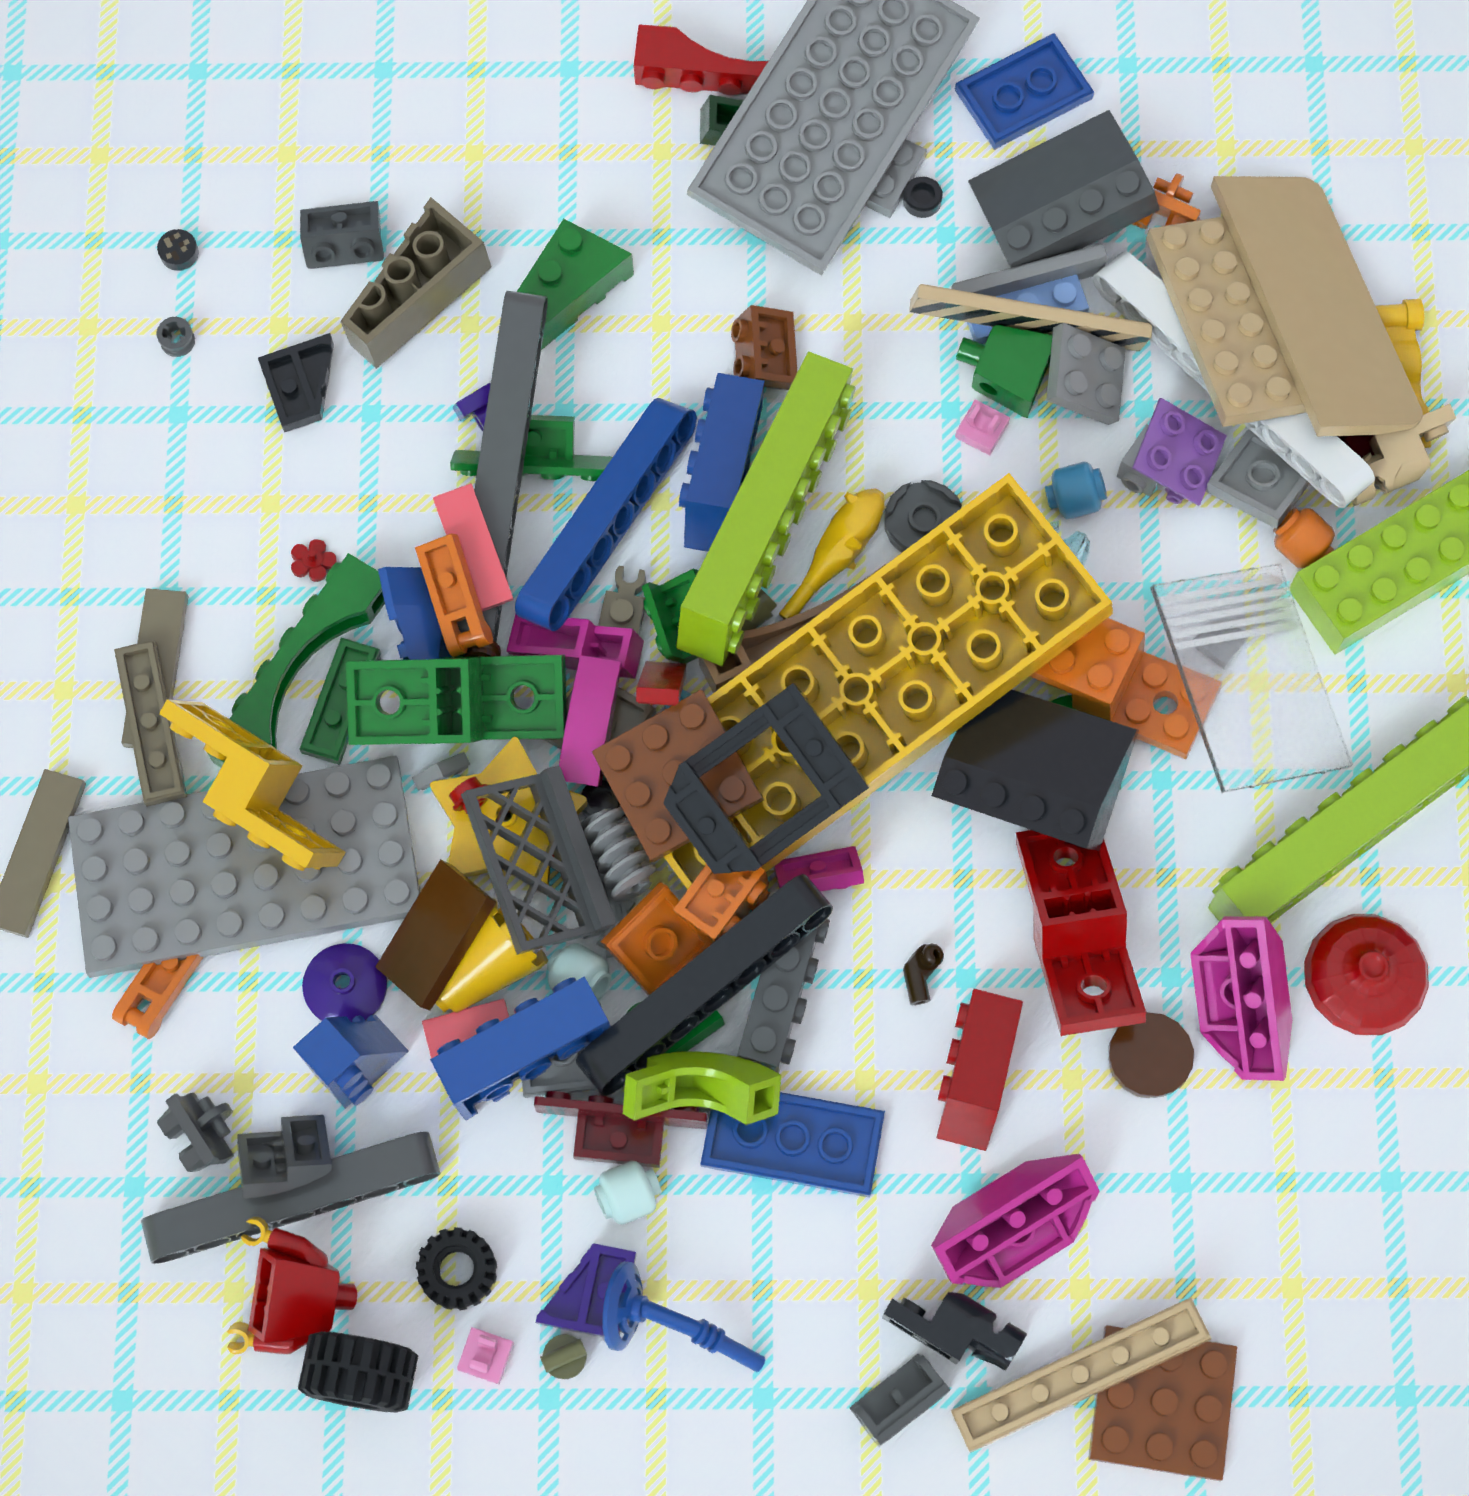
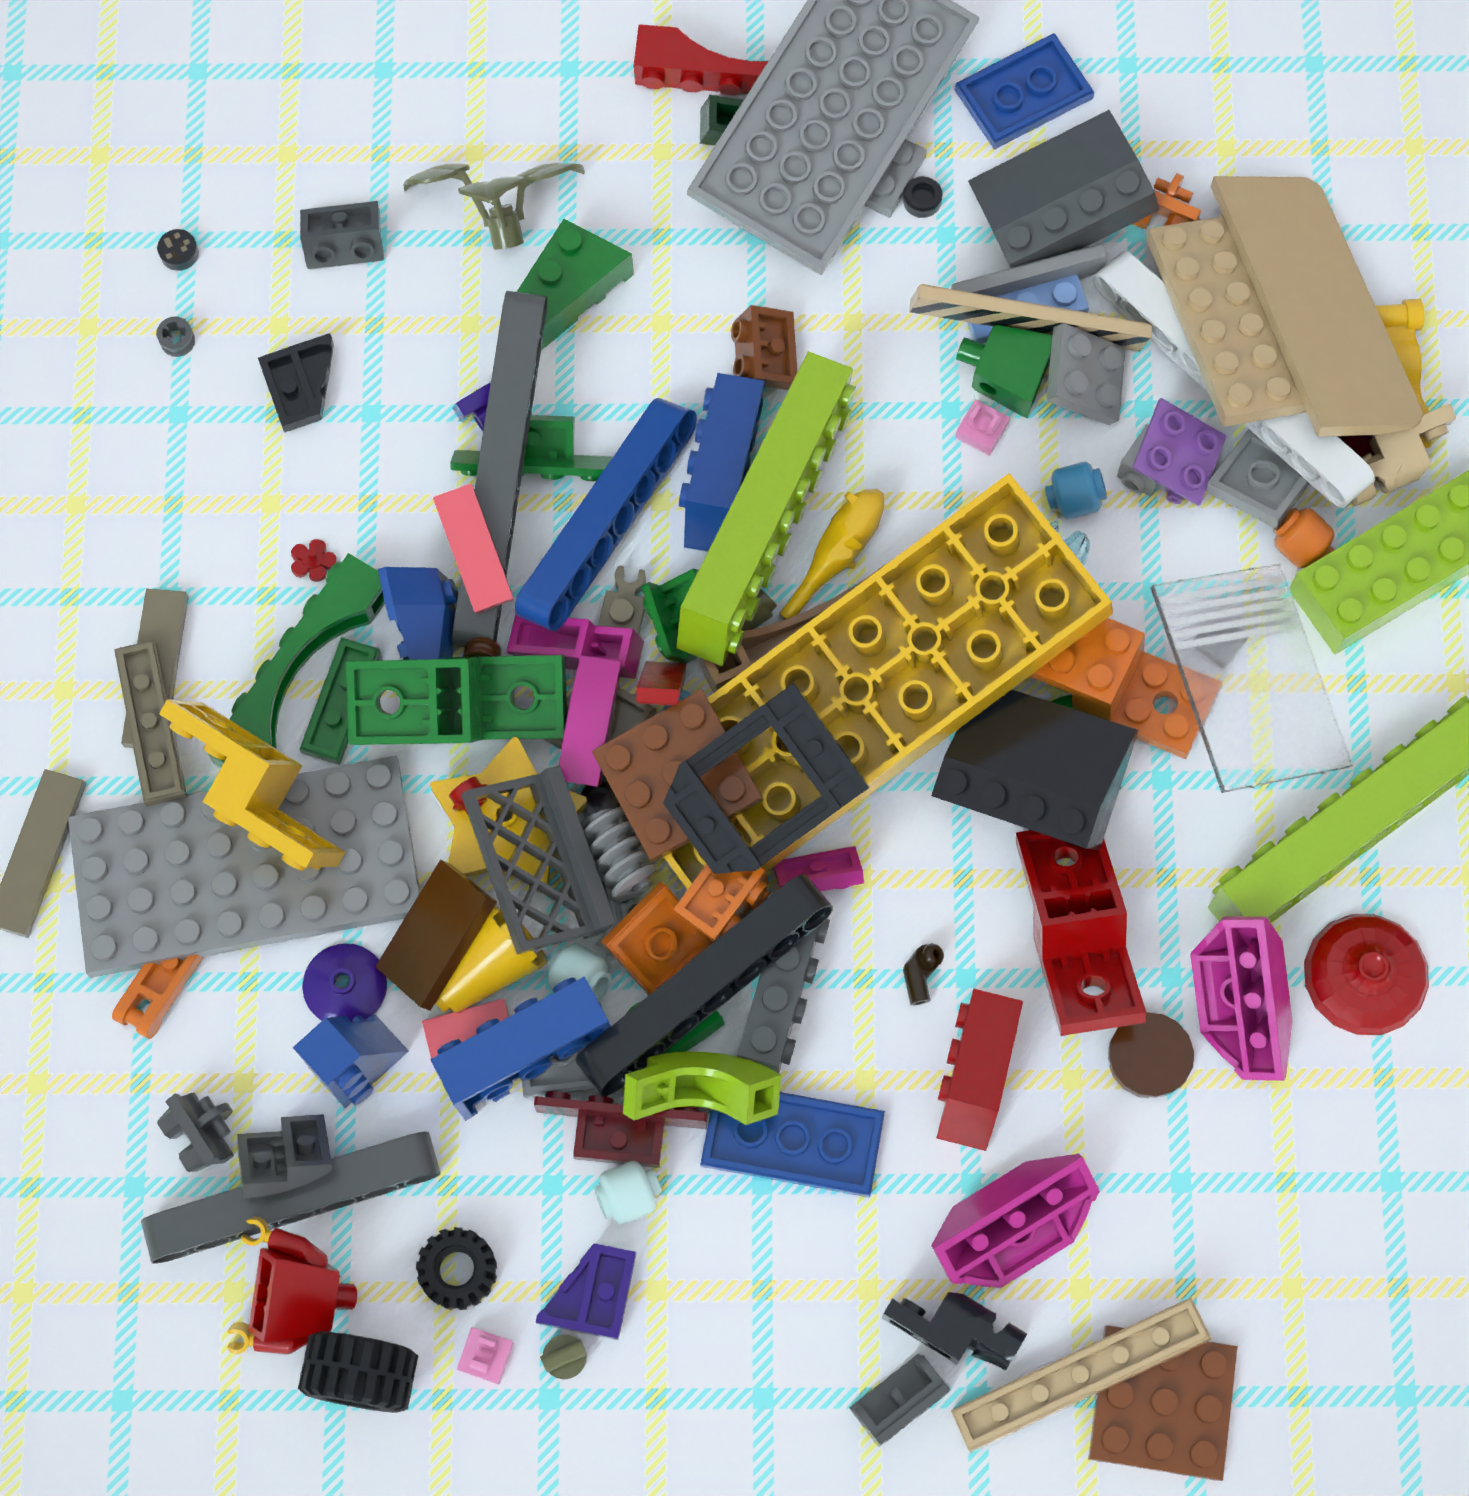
(416, 284): dark tan wedge -> none
(441, 770): light grey tile -> none
(453, 594): orange plate -> none
(502, 221): none -> olive plant
(636, 1308): blue dish -> none
(907, 527): dark grey tile -> none

